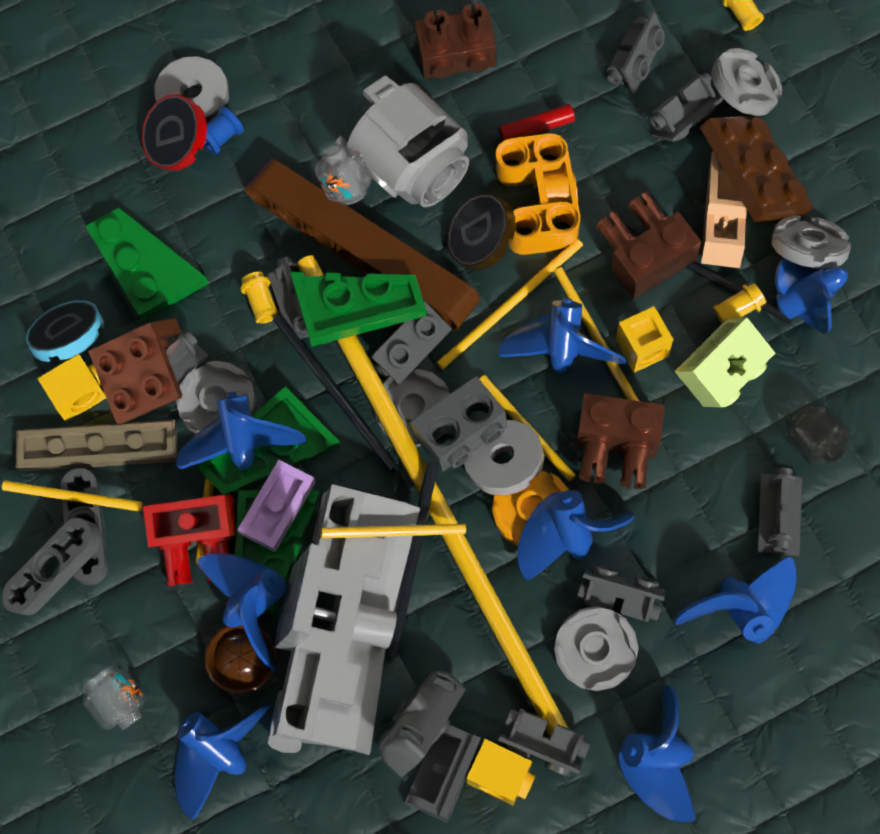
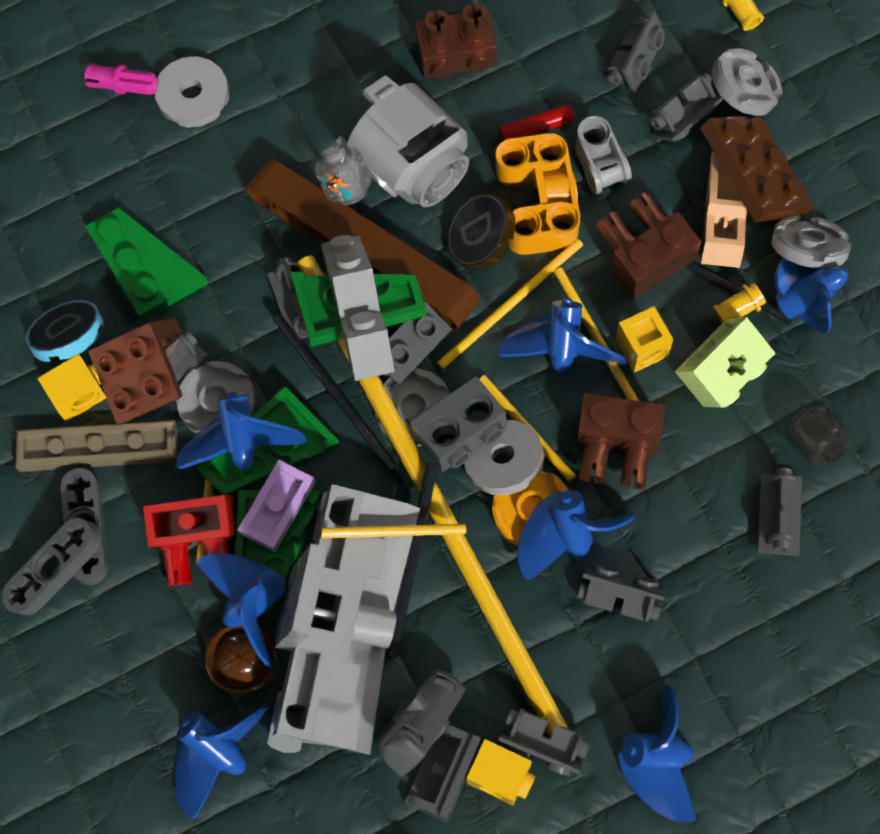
(72, 496): yellow axle -> none
(113, 699): clear head -> none
(121, 79): none -> dark pink axle
(174, 132): tile -> none
(221, 129): blue bush -> none
(259, 297): yellow pin -> none
(358, 307): none -> light grey arch
(596, 648): light grey tile -> none
(603, 161): none -> light grey piece
(754, 606): blue piece -> none

